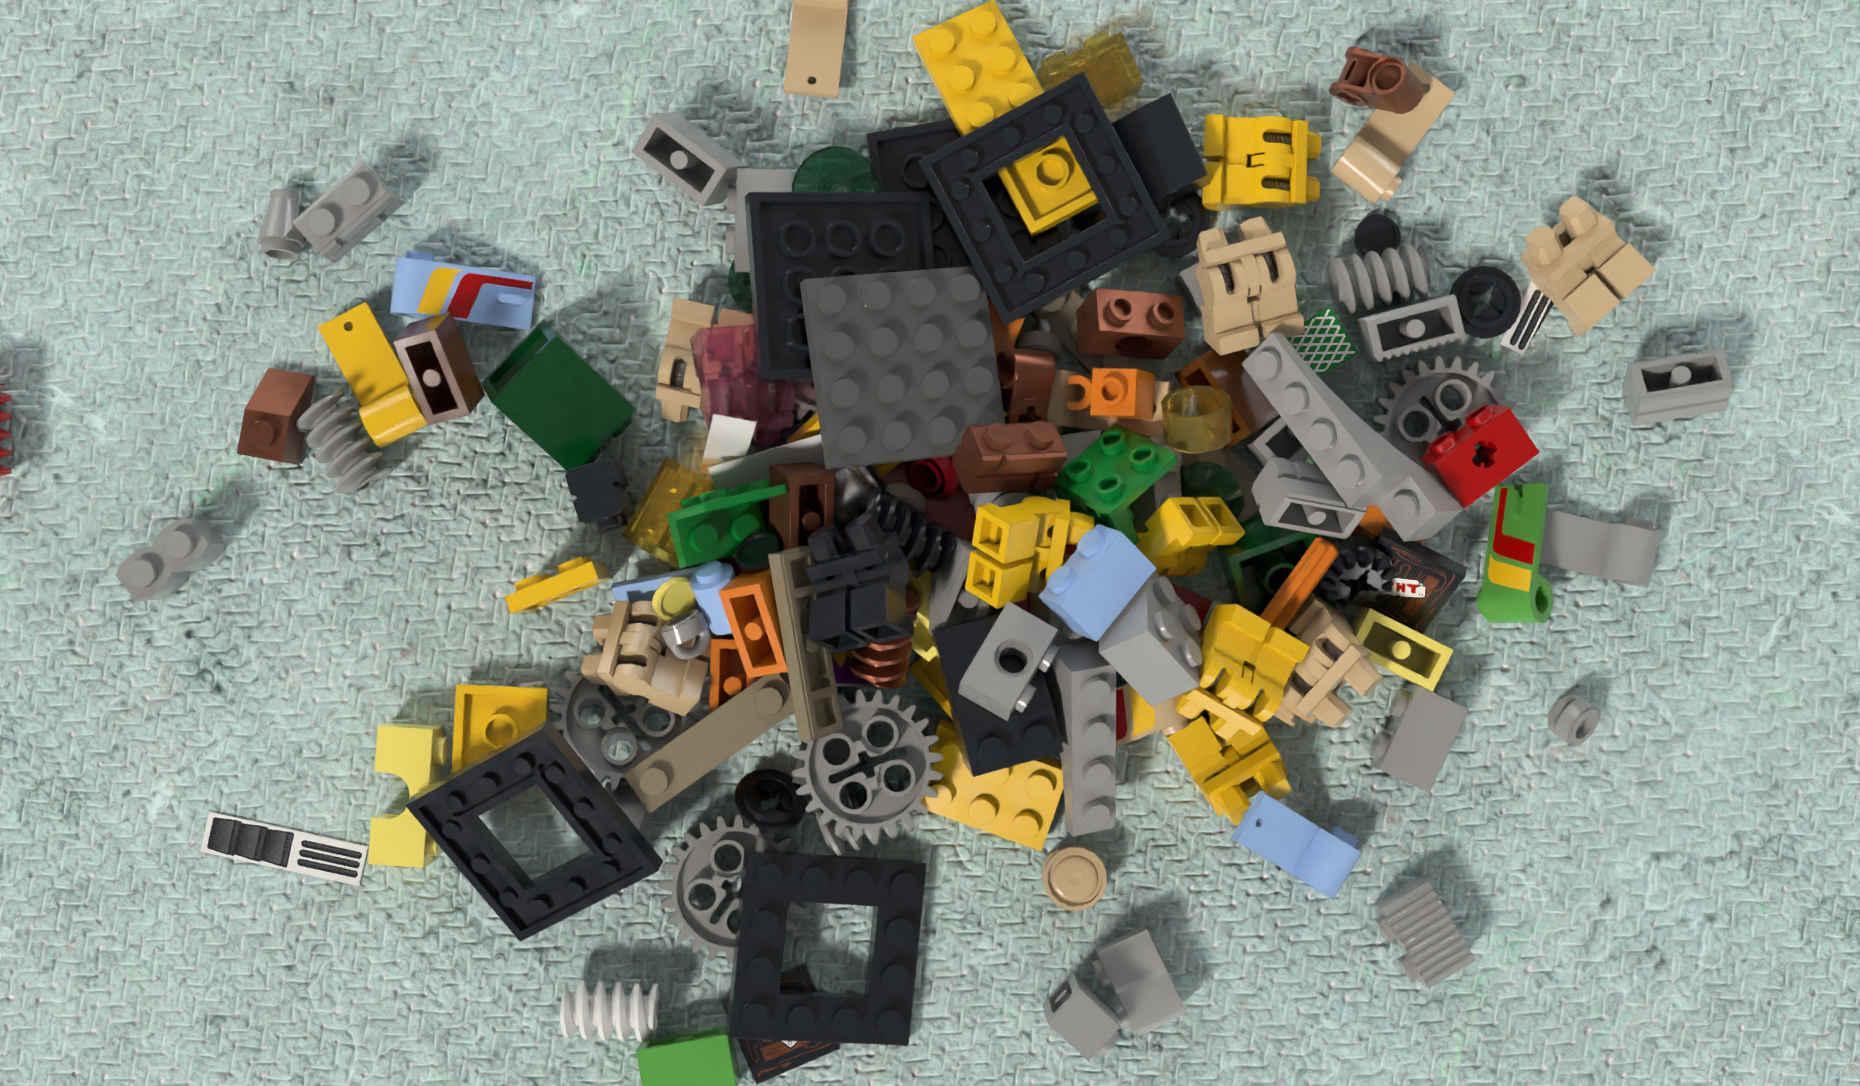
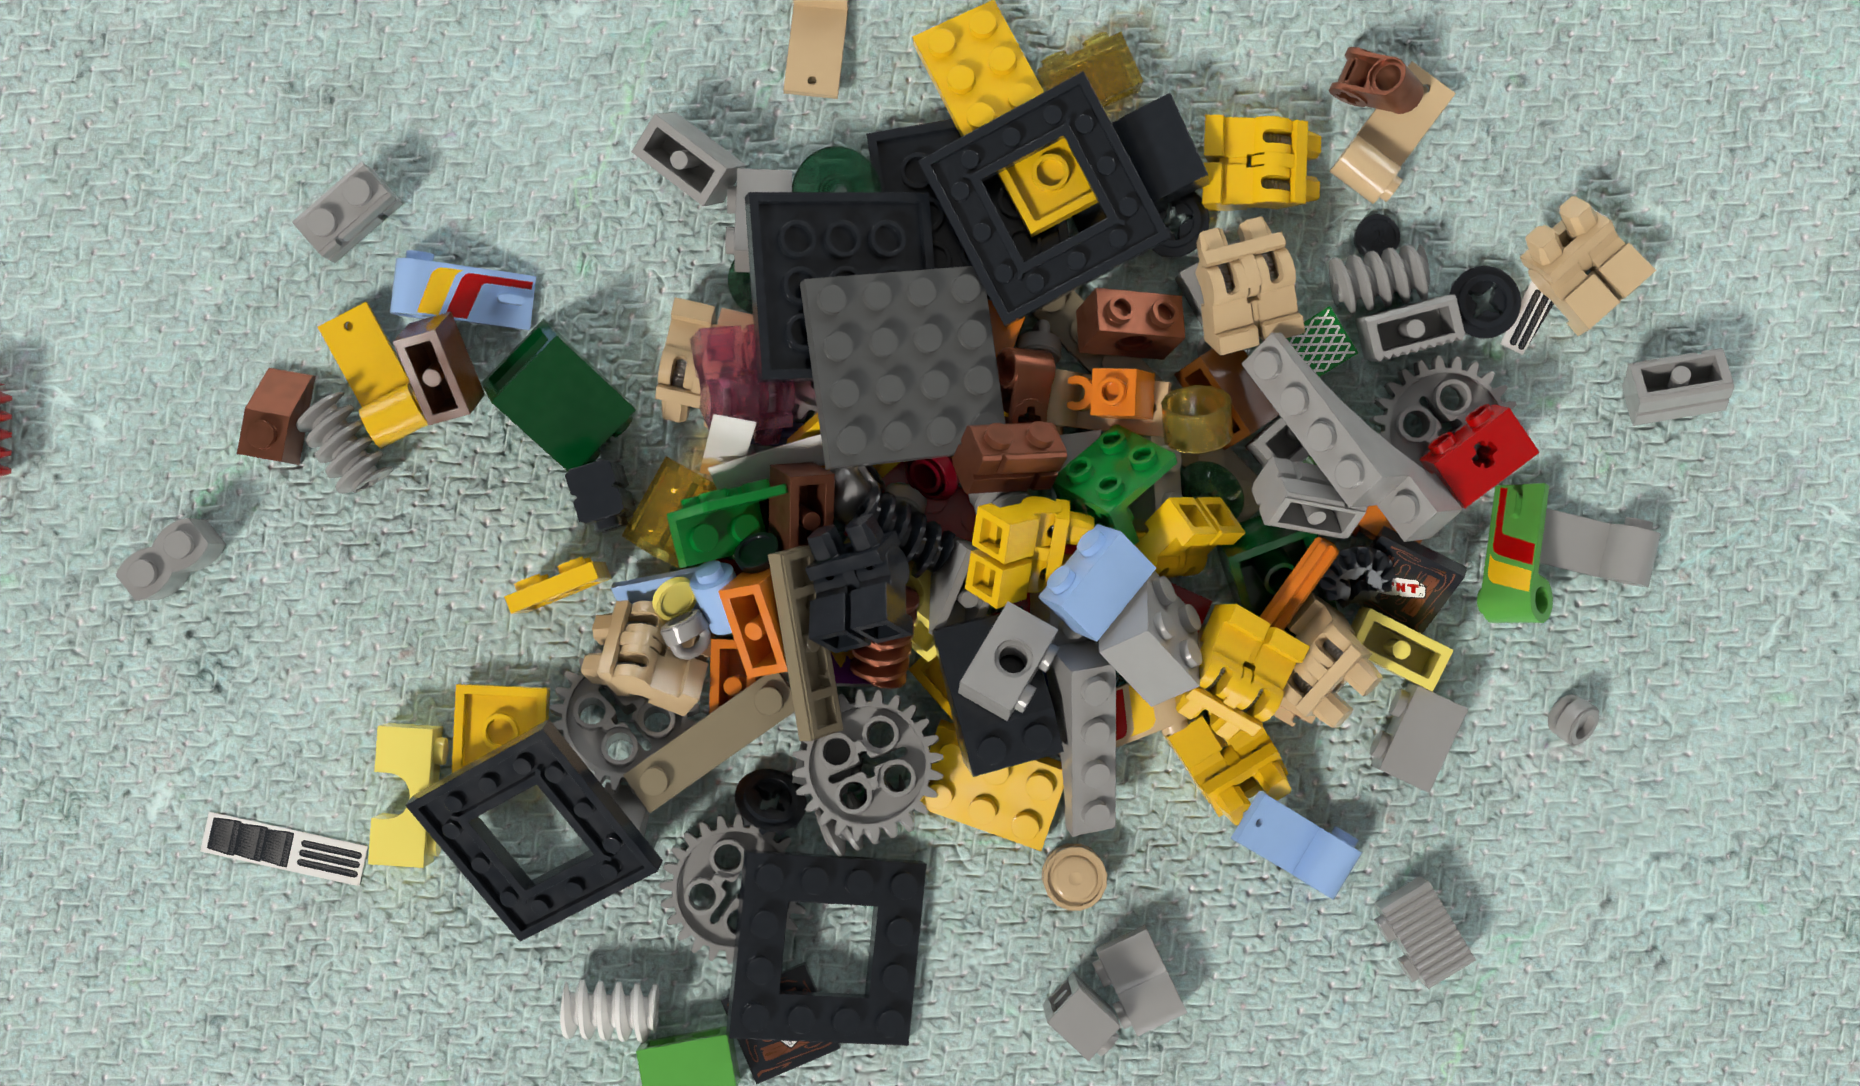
(278, 234): light grey cone -> none

